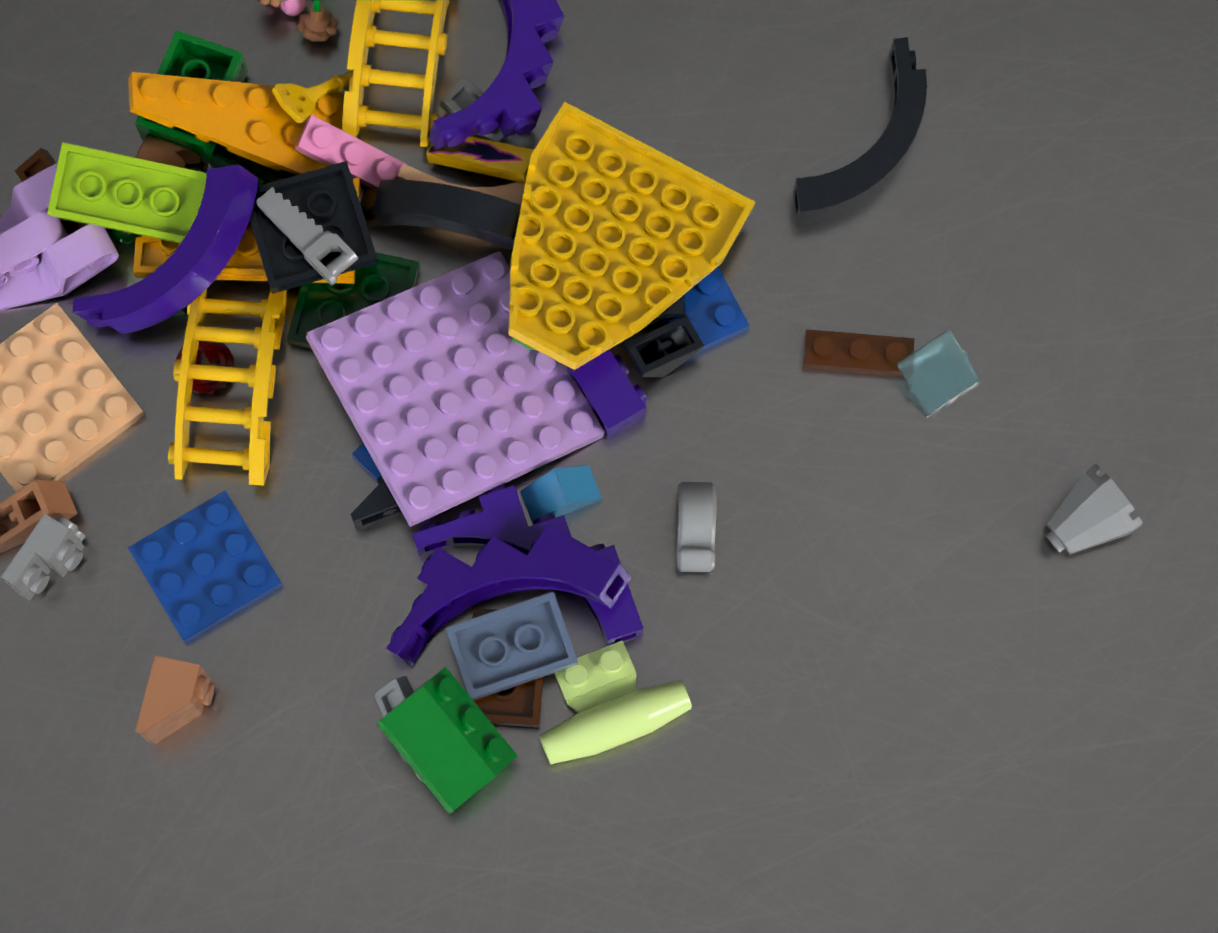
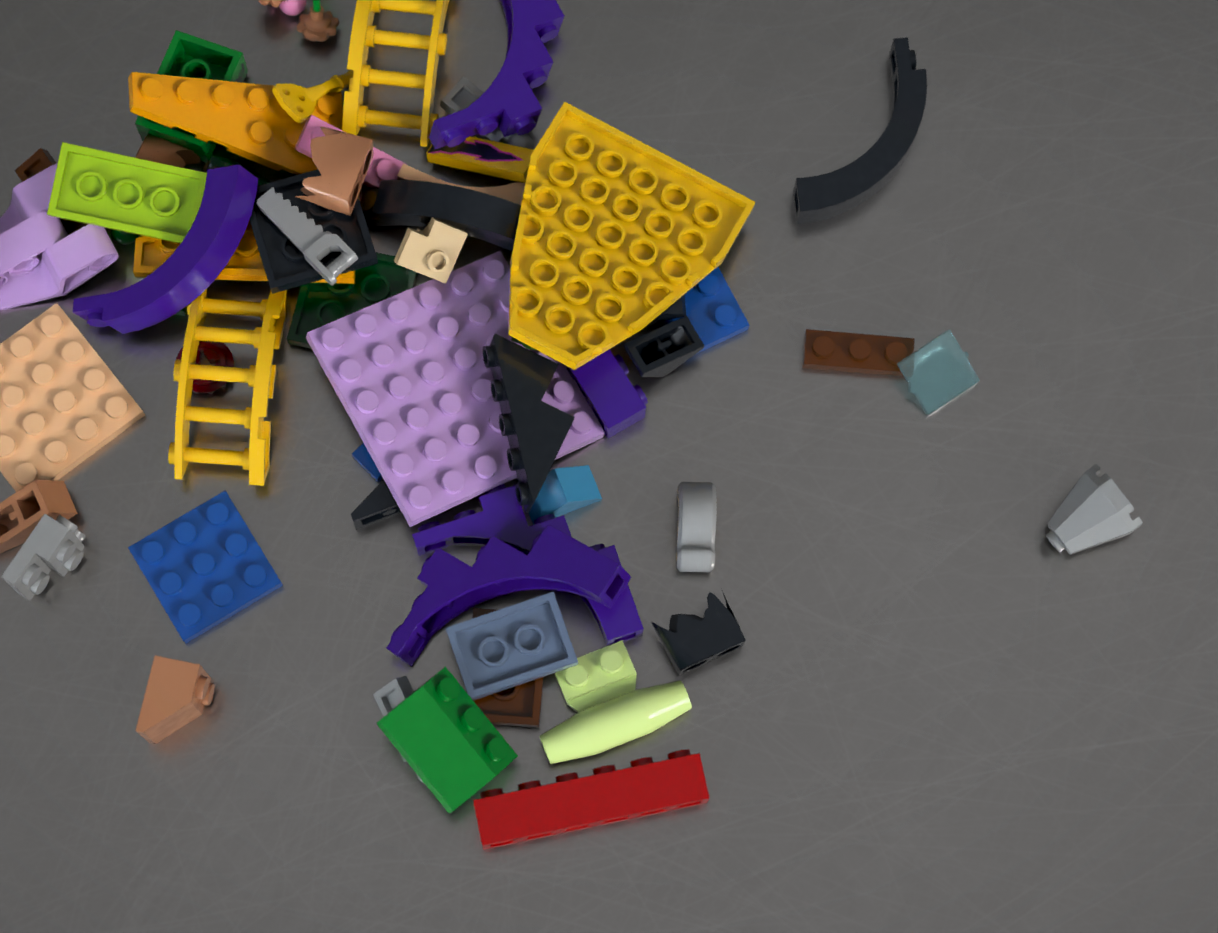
(343, 166): none -> nougat piece
(431, 250): none -> tan brick
(531, 425): none -> black slope
(590, 800): none -> red brick
(699, 640): none -> black piece

